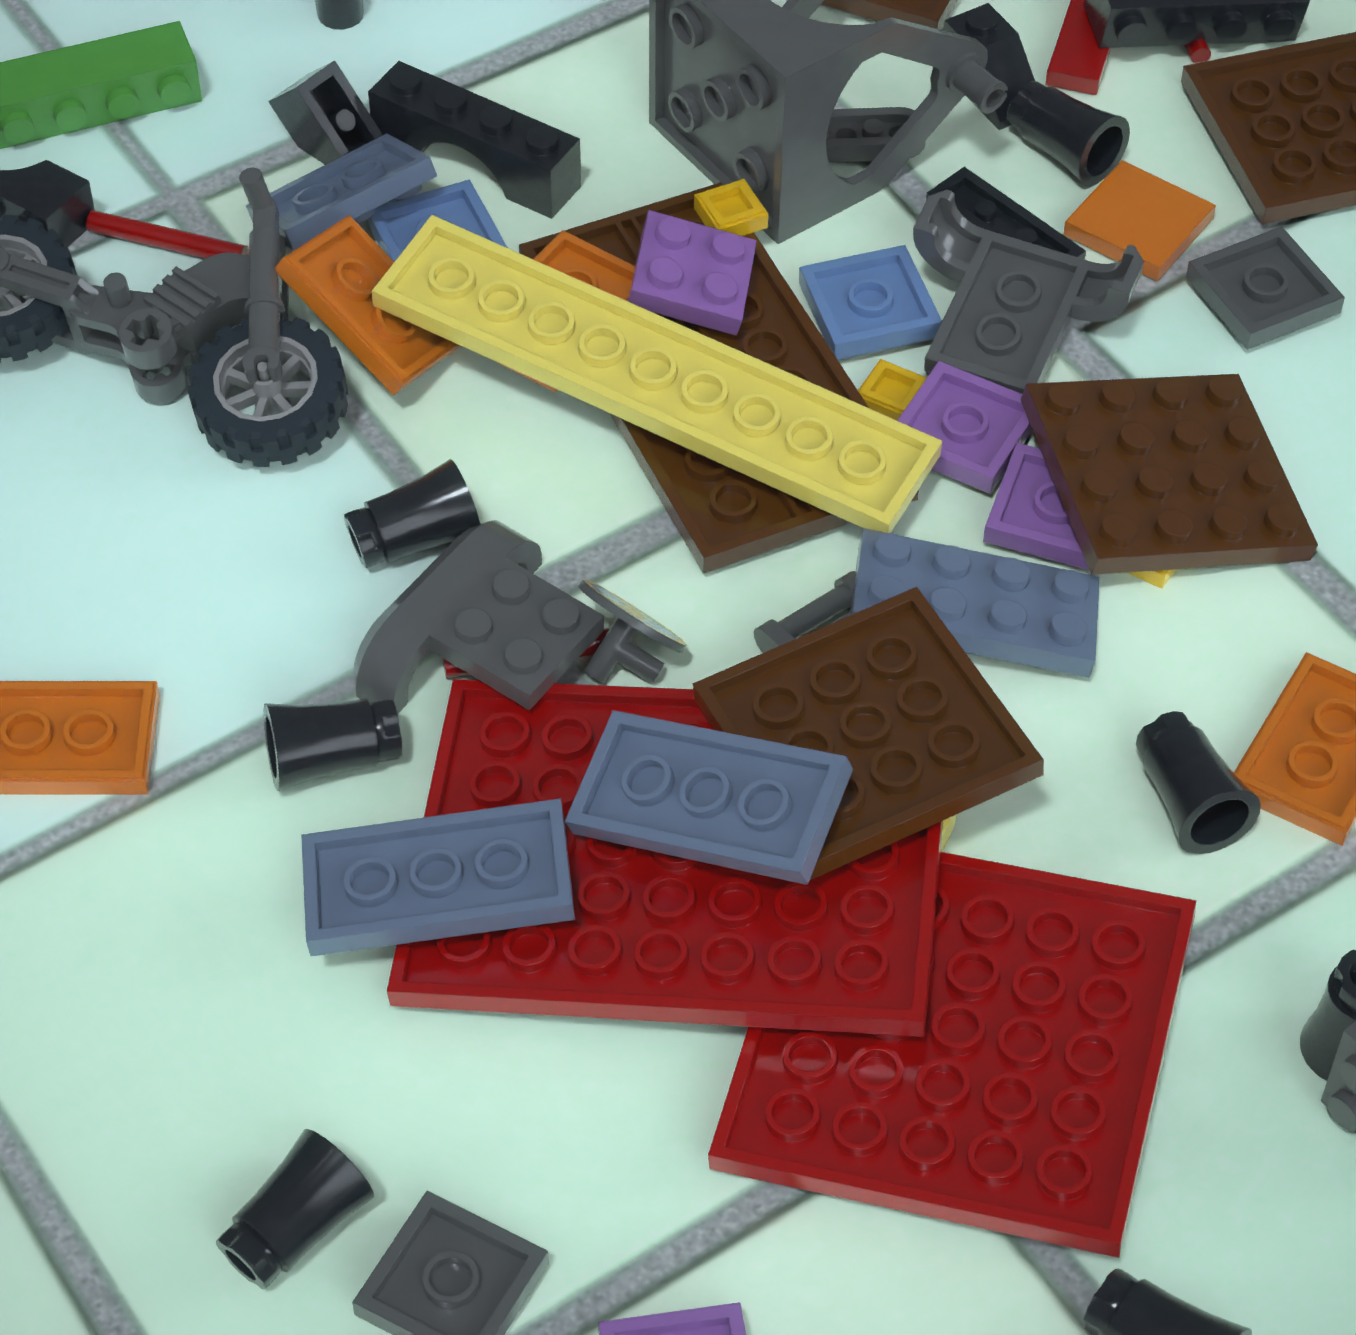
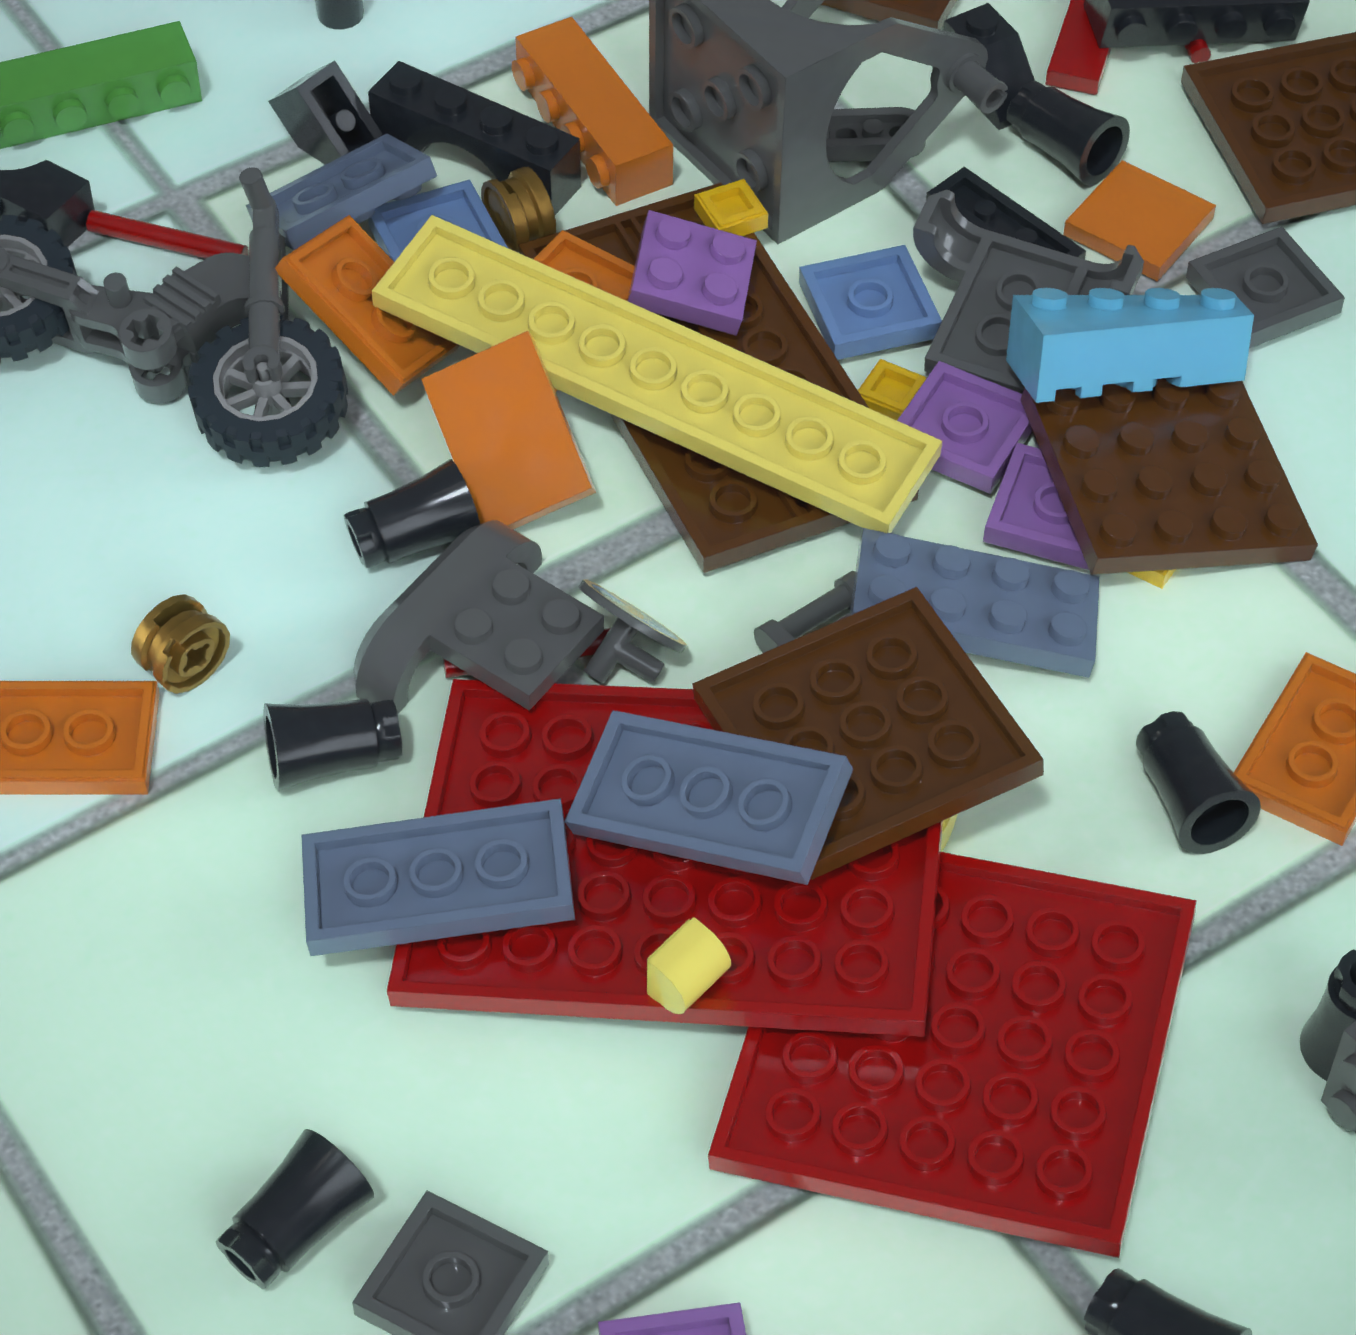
(180, 643): none -> pearl gold wheel
(509, 433): none -> orange tile
(519, 207): none -> pearl gold wheel
(589, 100): none -> orange brick
(686, 966): none -> light yellow brick
(1126, 340): none -> medium azure wedge

